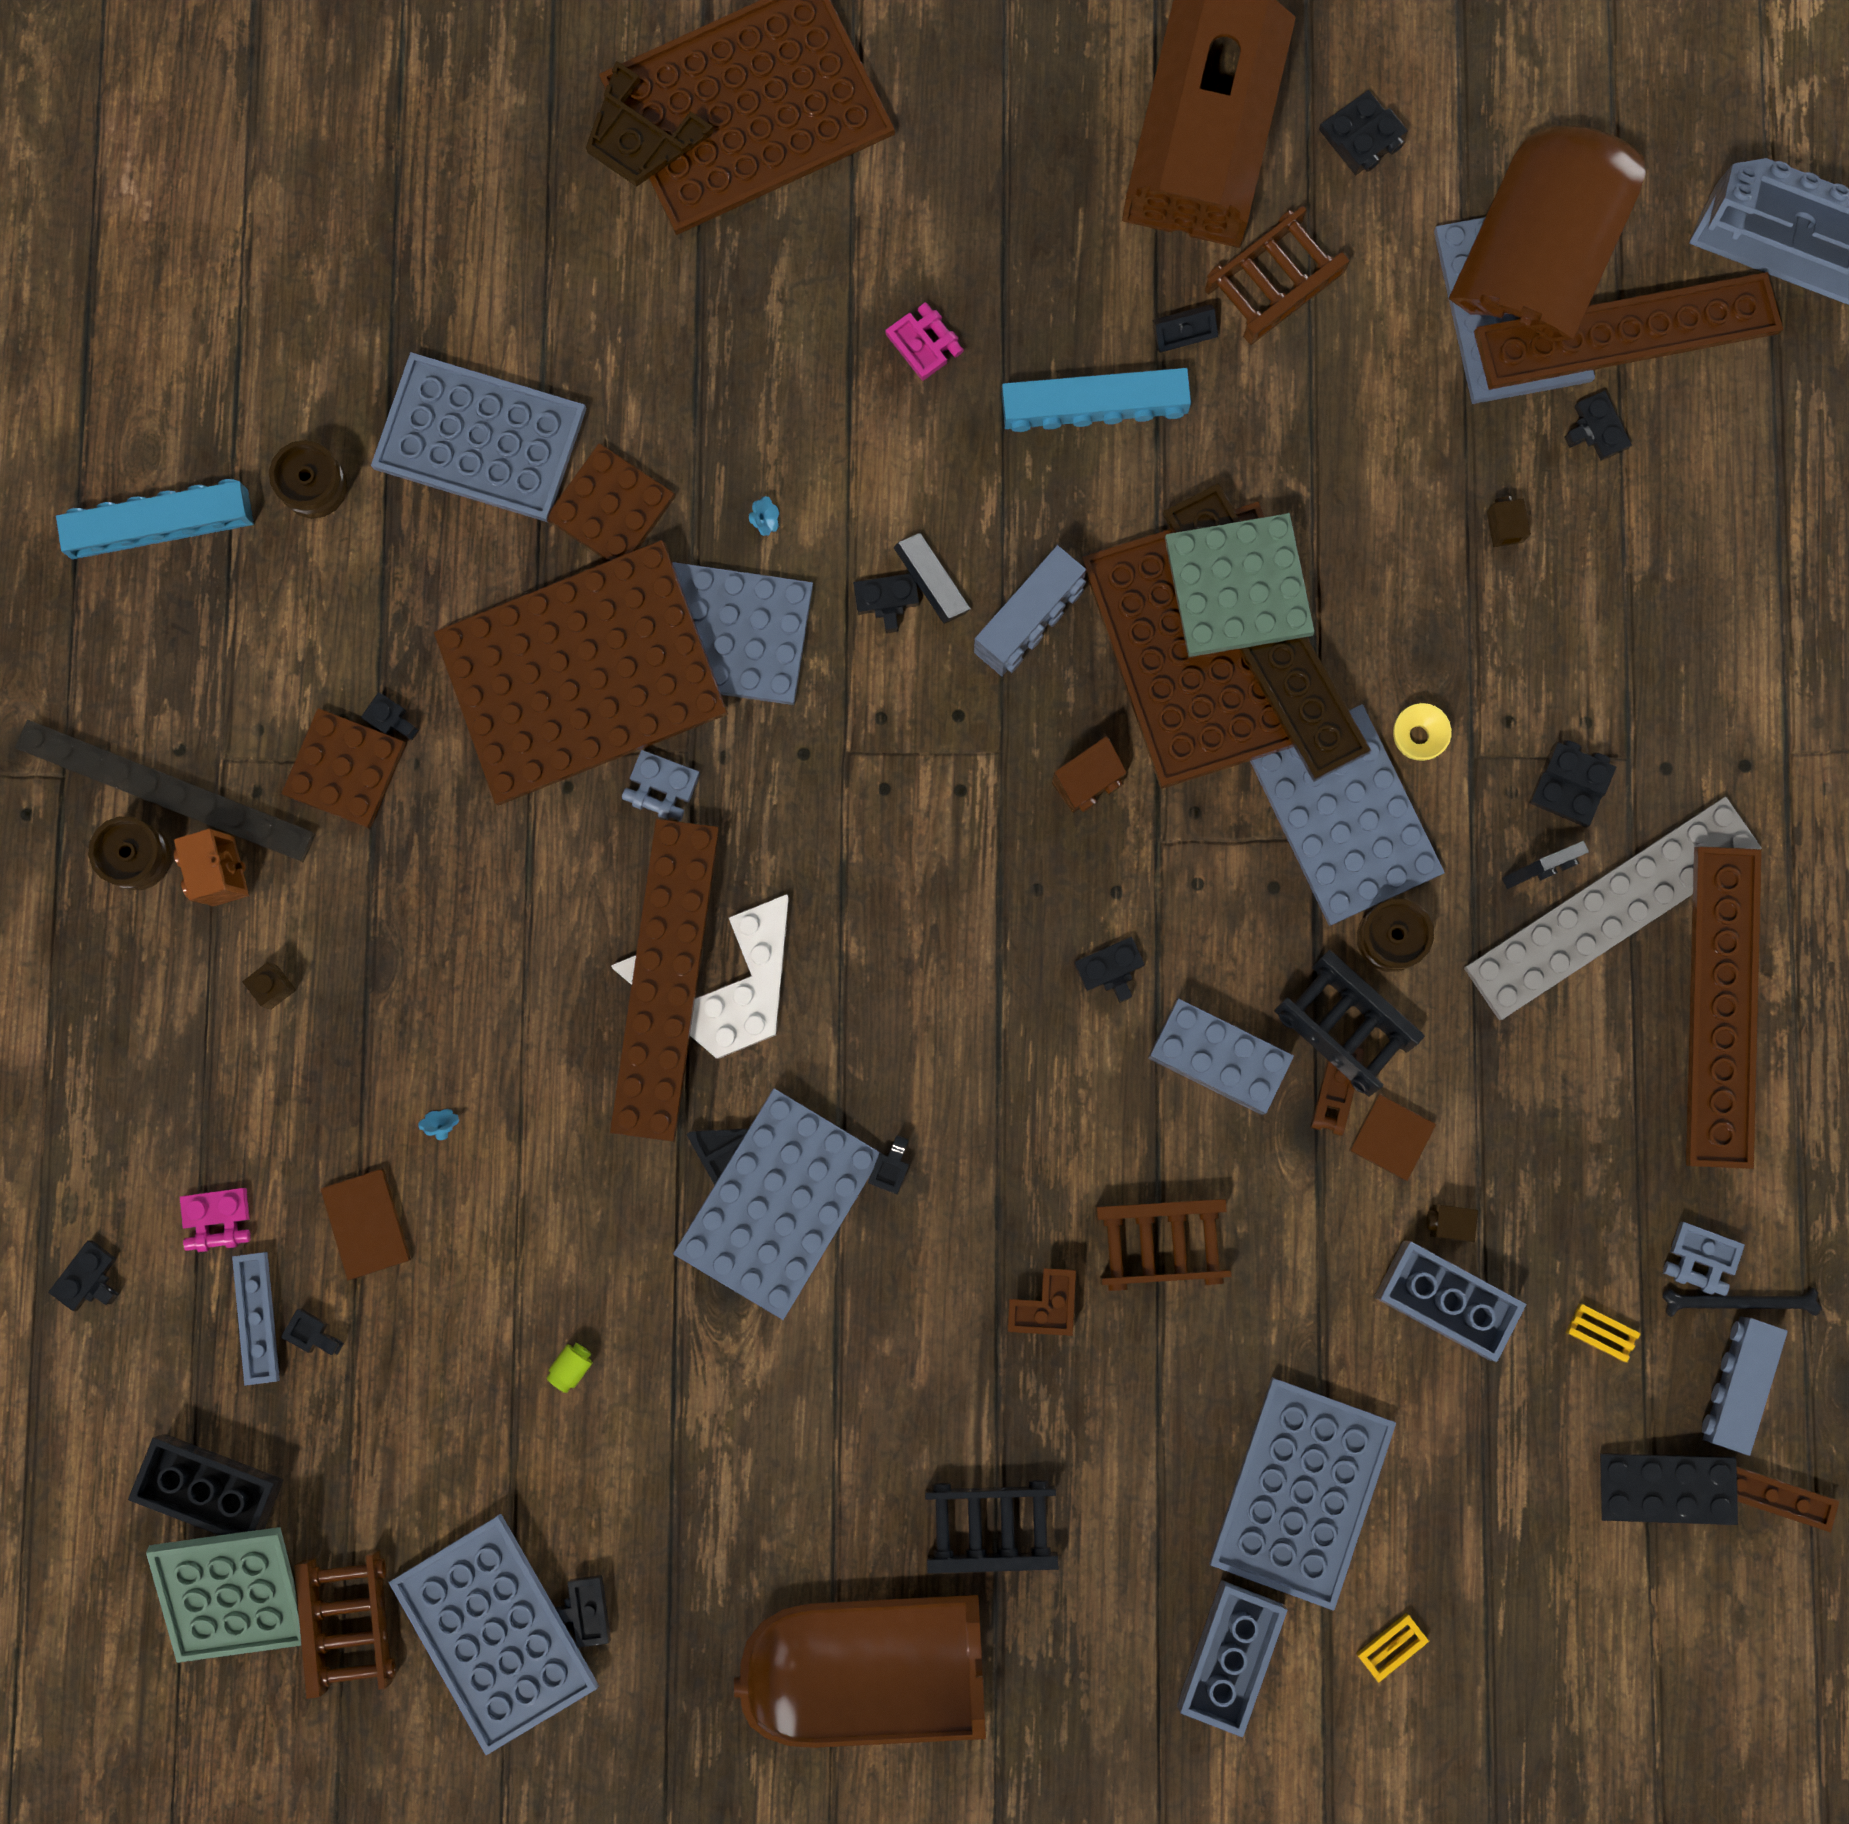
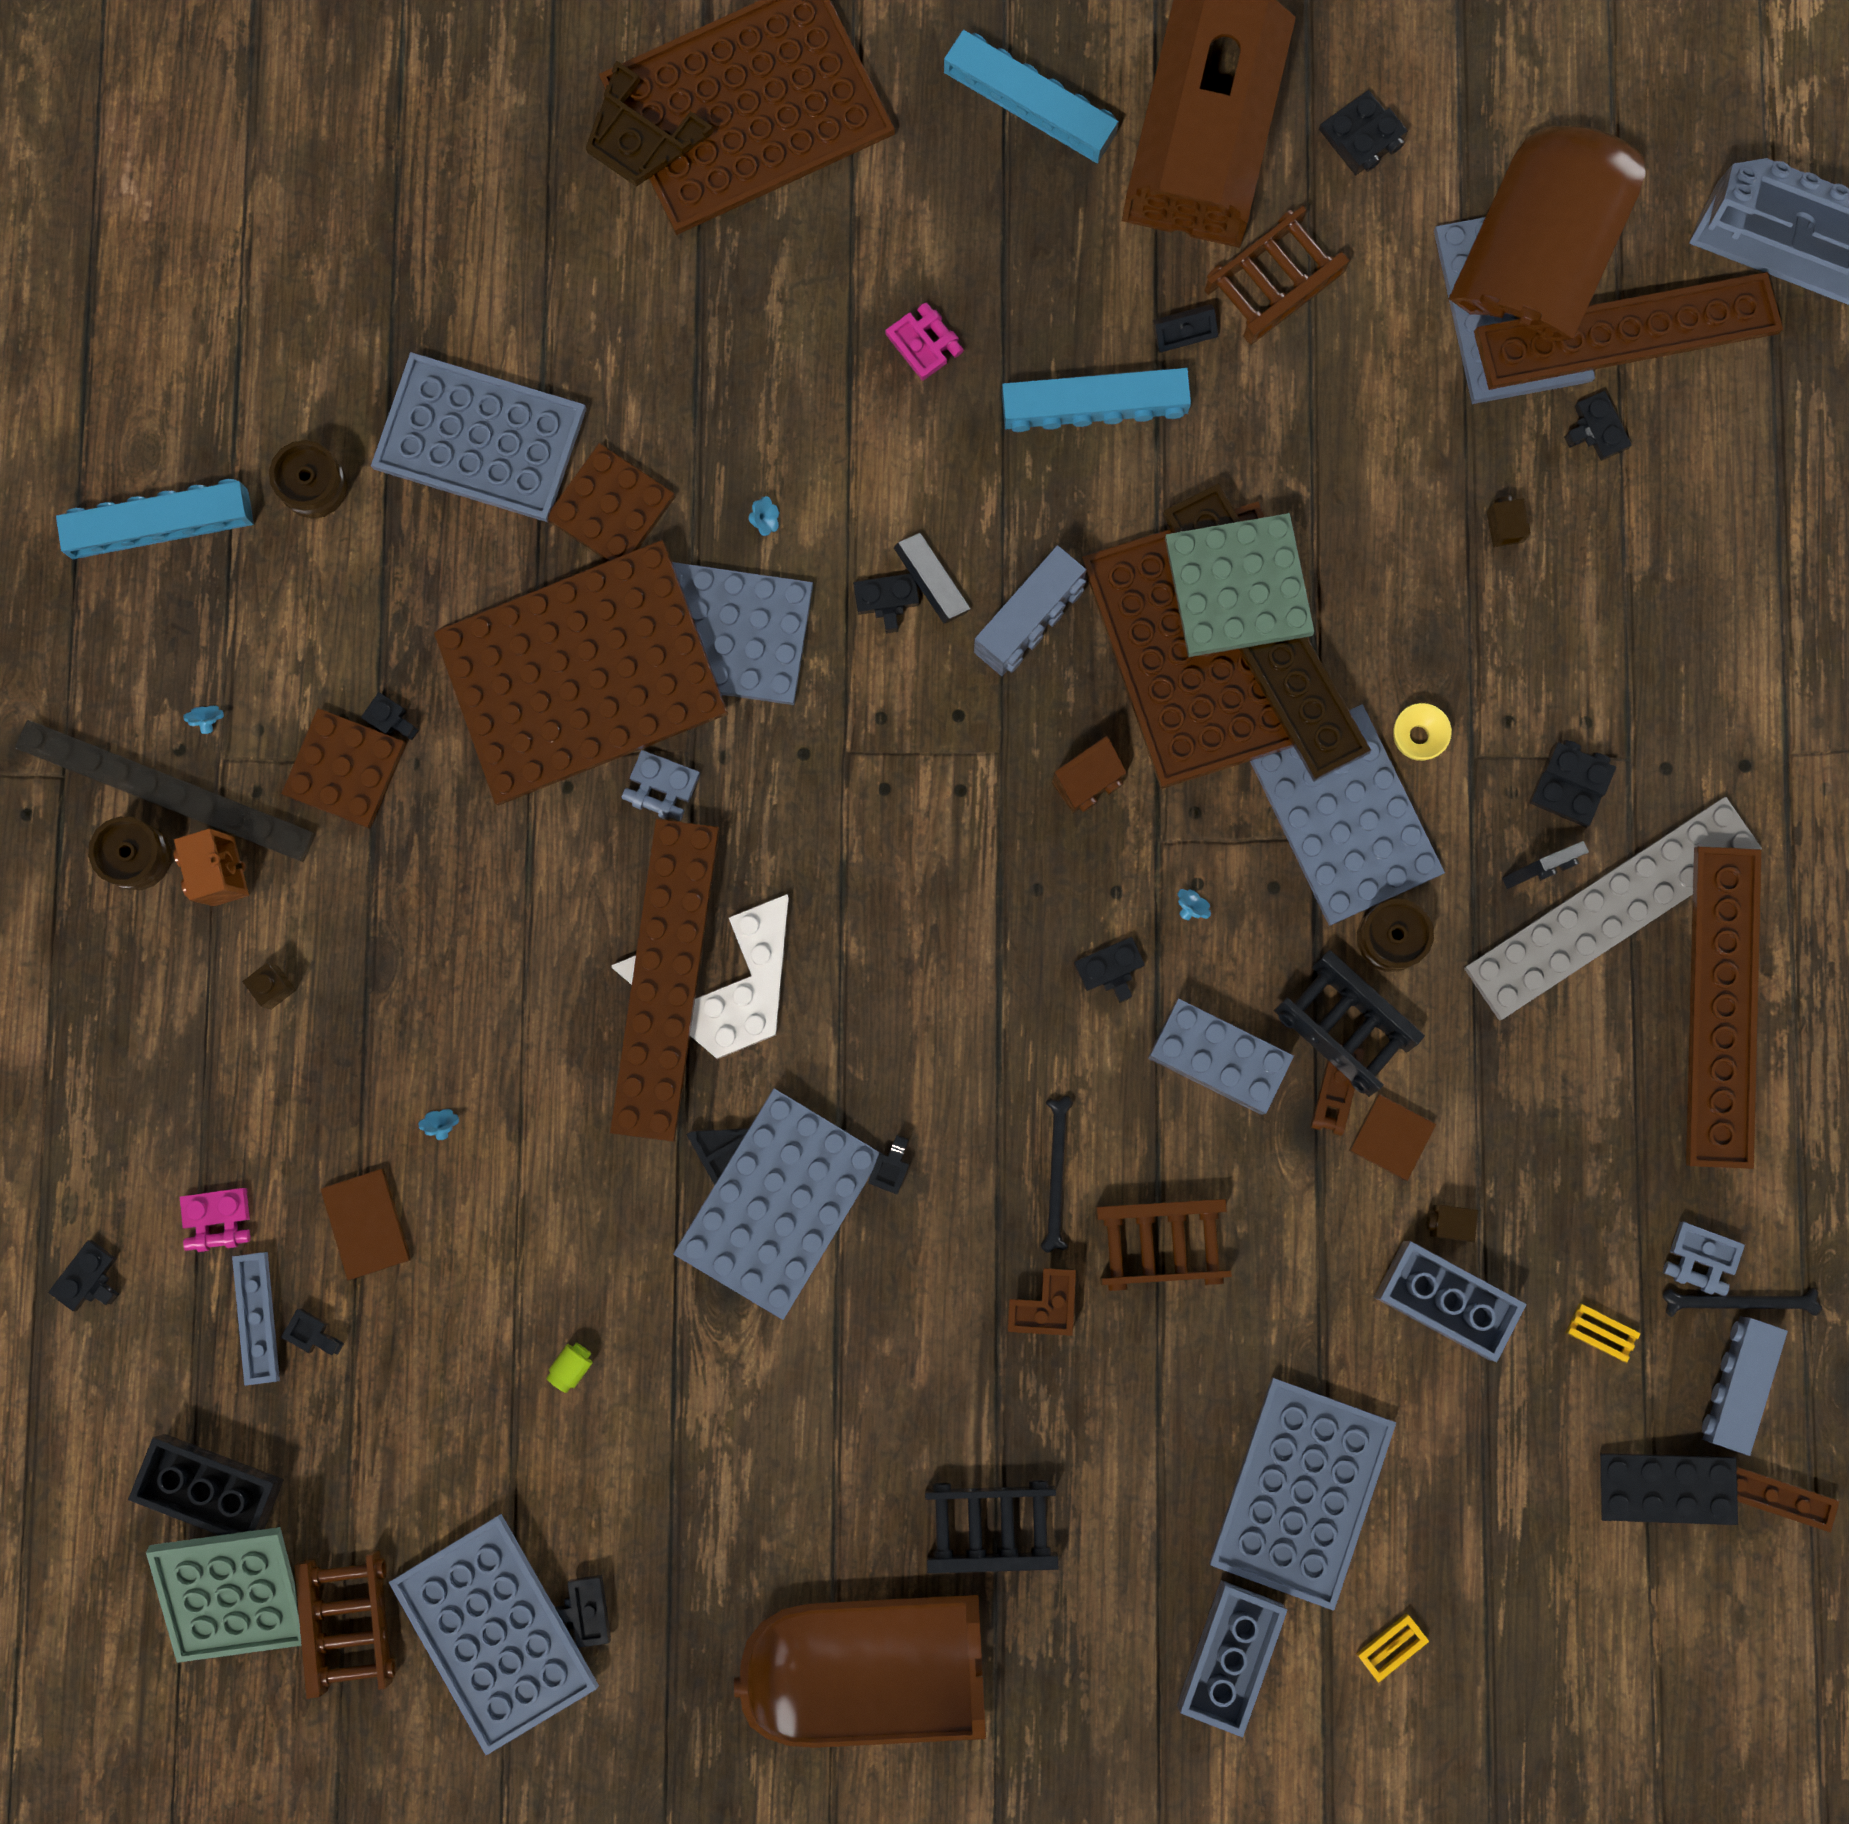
(203, 717): none -> dark azure plant
(1031, 95): none -> dark azure brick
(1054, 1237): none -> black piece
(1193, 905): none -> dark azure plant

